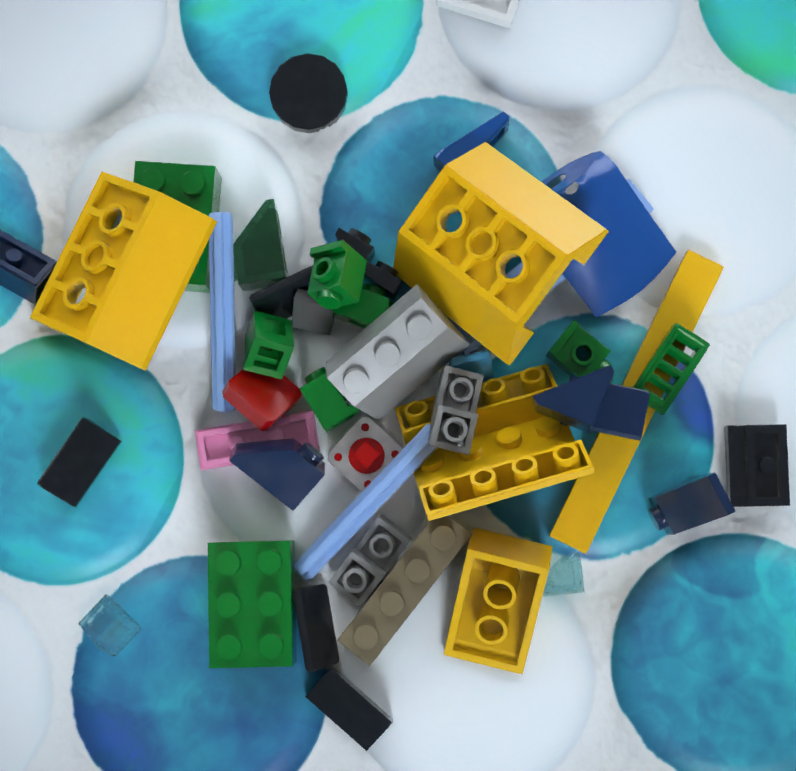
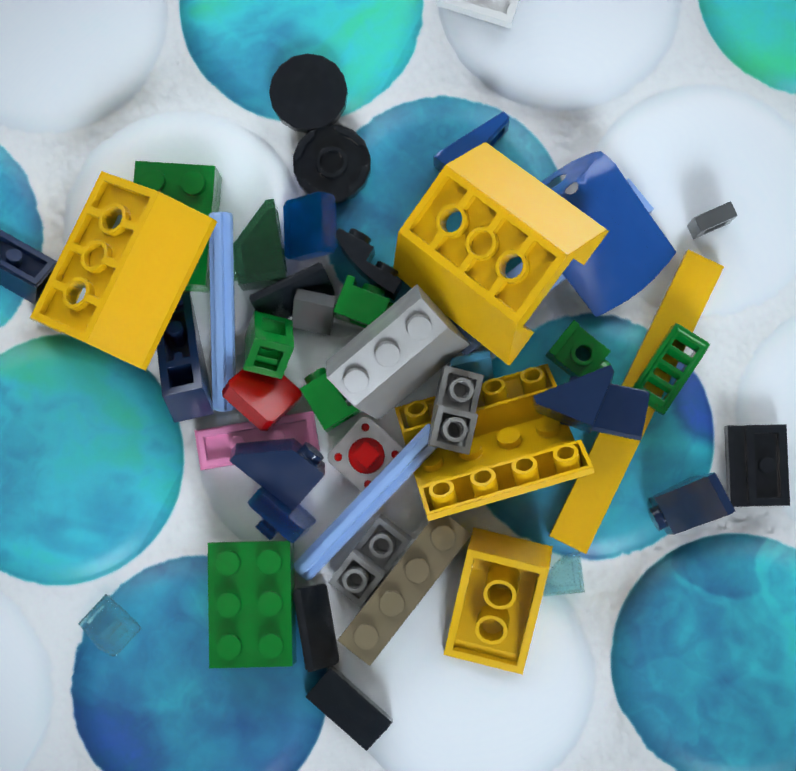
(79, 462): black slope -> none
(183, 365): none -> dark blue slope
(279, 517): none -> clear blue piece
(310, 226): none -> clear blue piece
(332, 162): none -> black tile
(336, 275): green brick -> none
(712, 220): none -> dark grey tile

